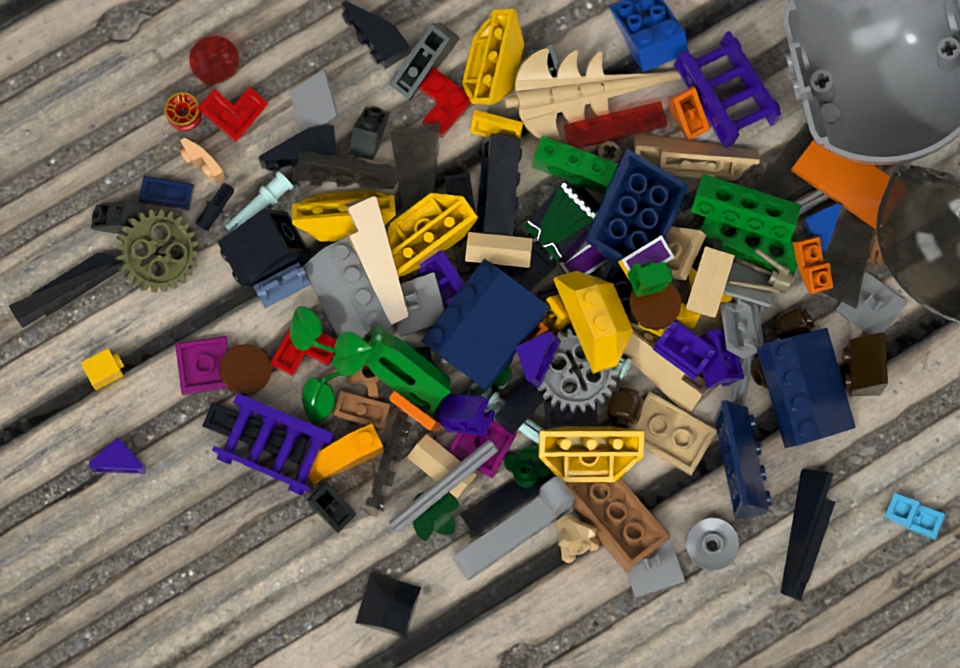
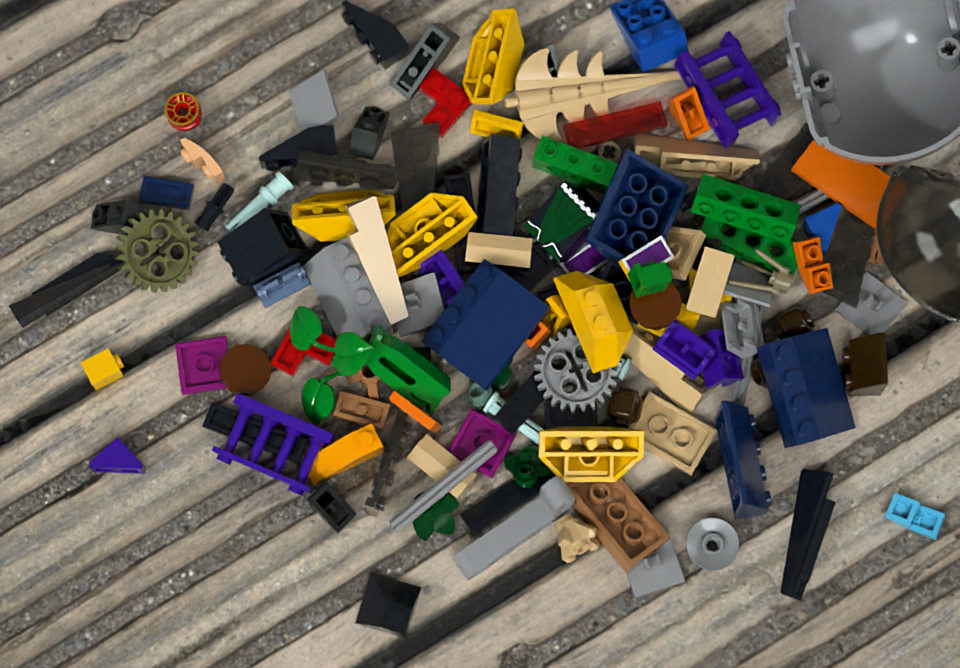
(203, 64): clear red plate -> none
(232, 118): red plate -> none
(465, 414): dark purple hinge -> none
(537, 356): dark purple slope -> none

